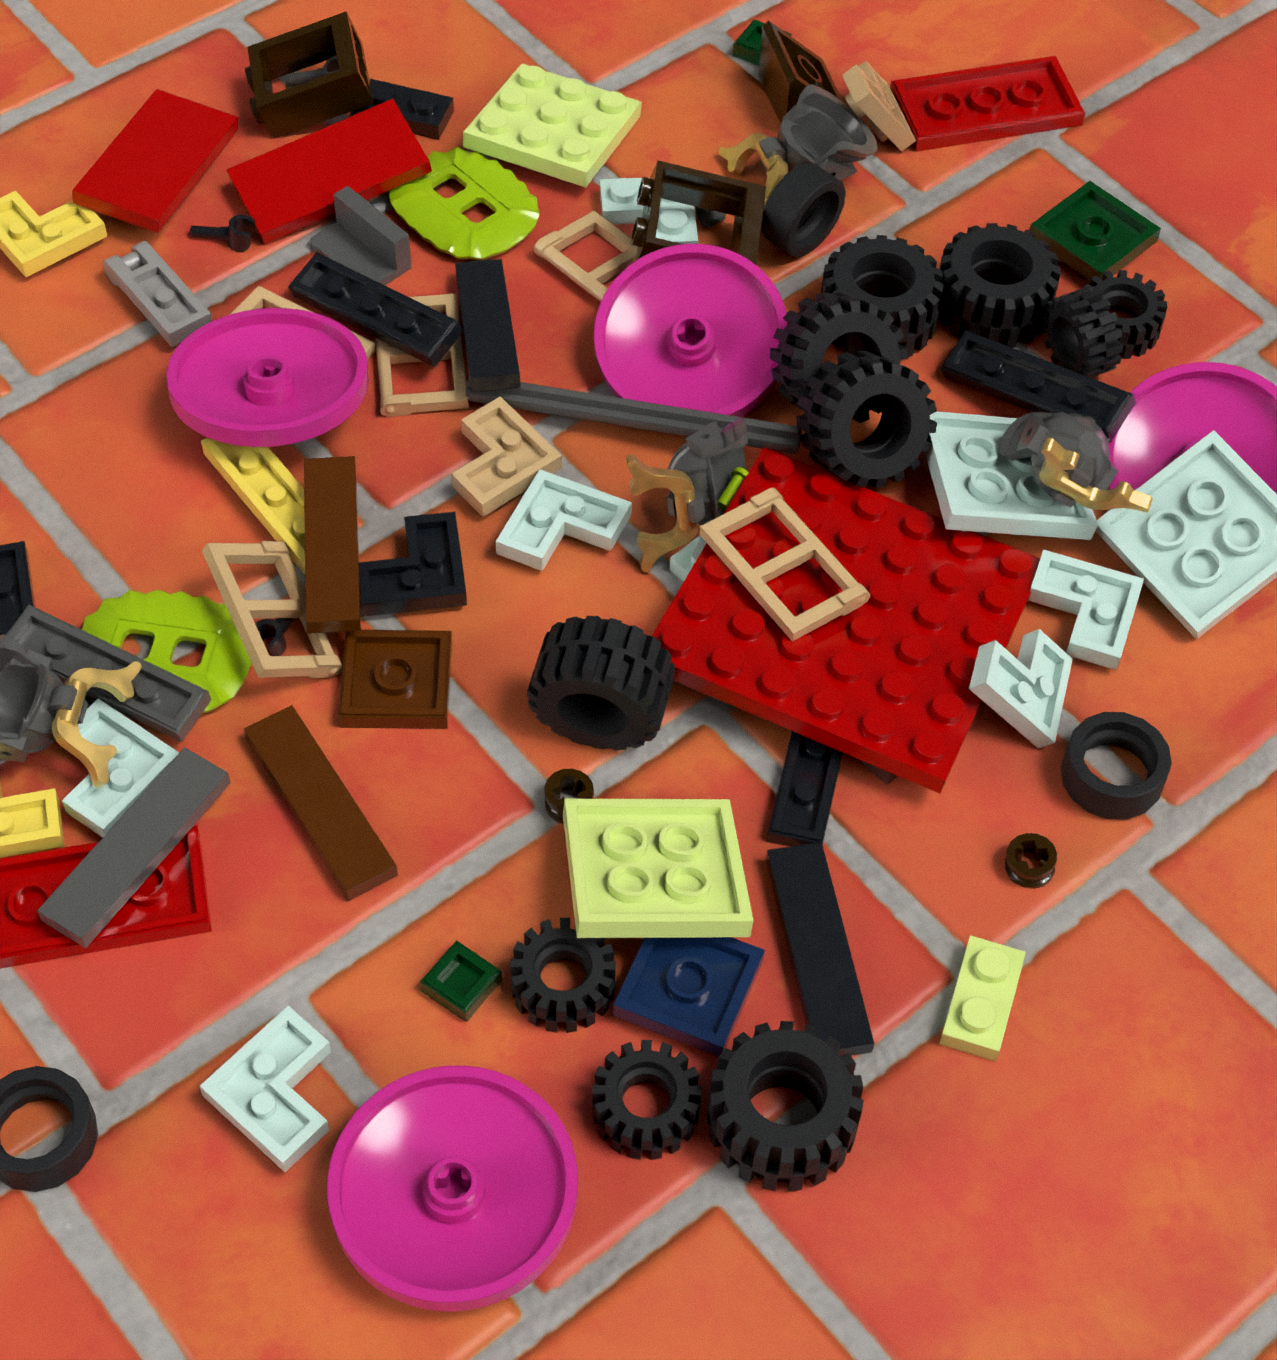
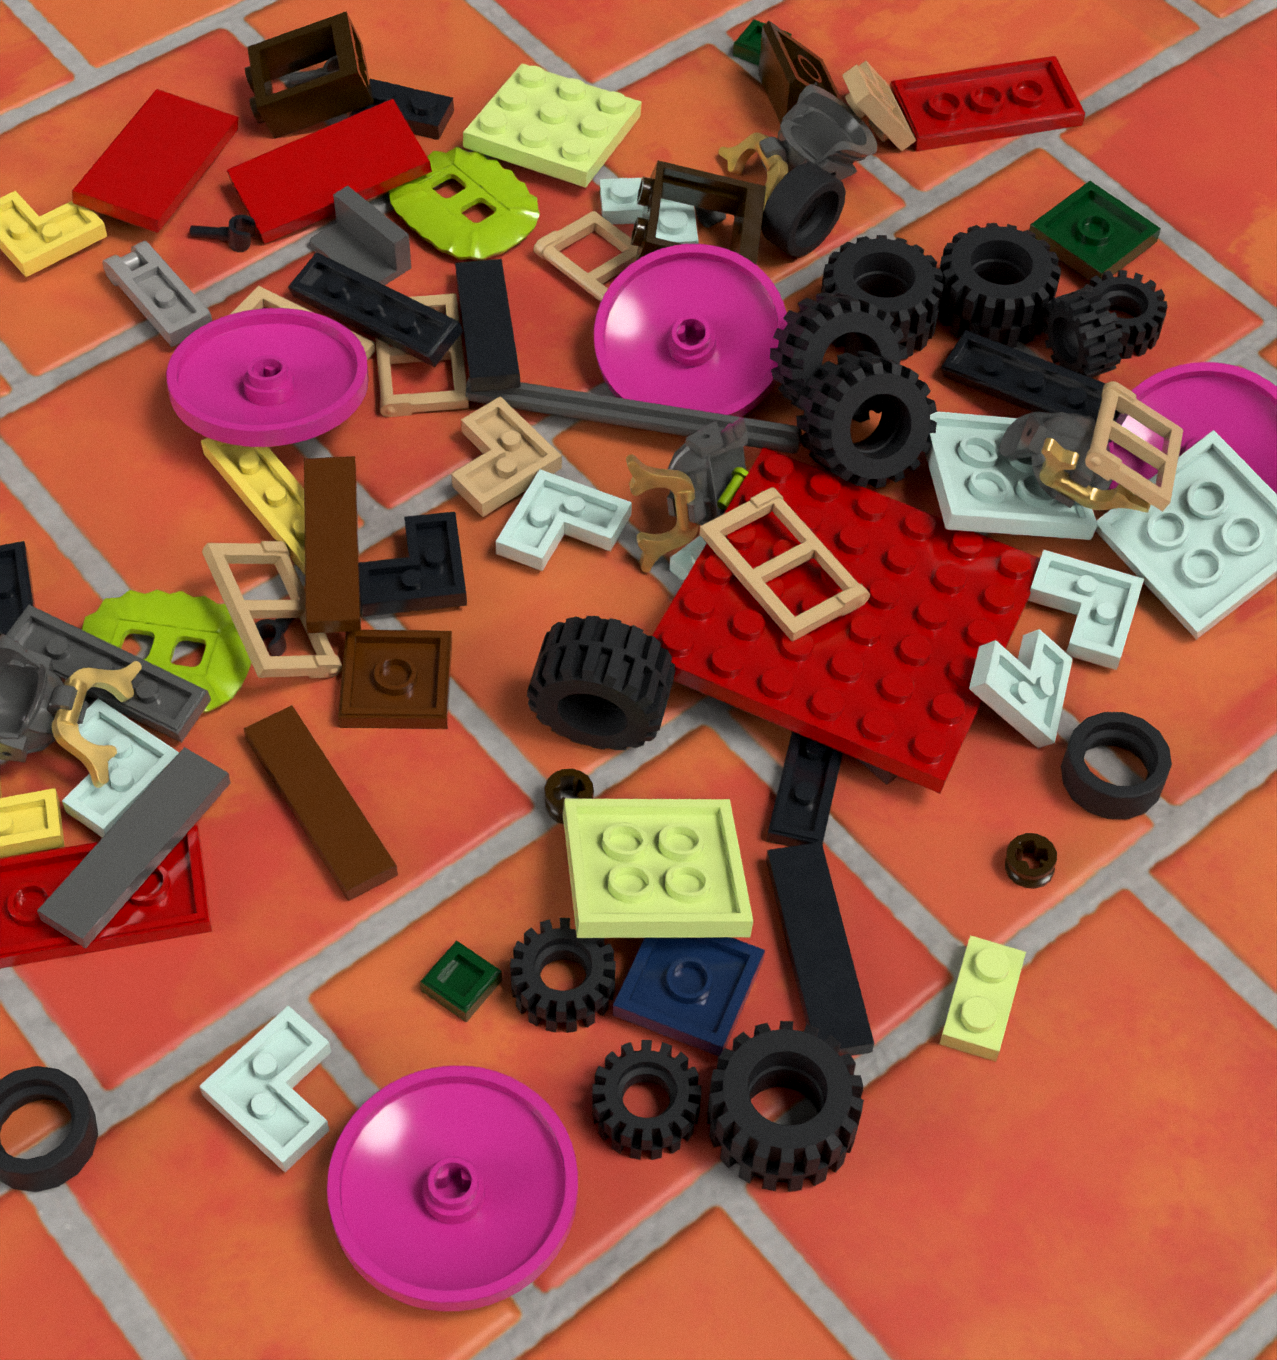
(1111, 467): none -> tan window

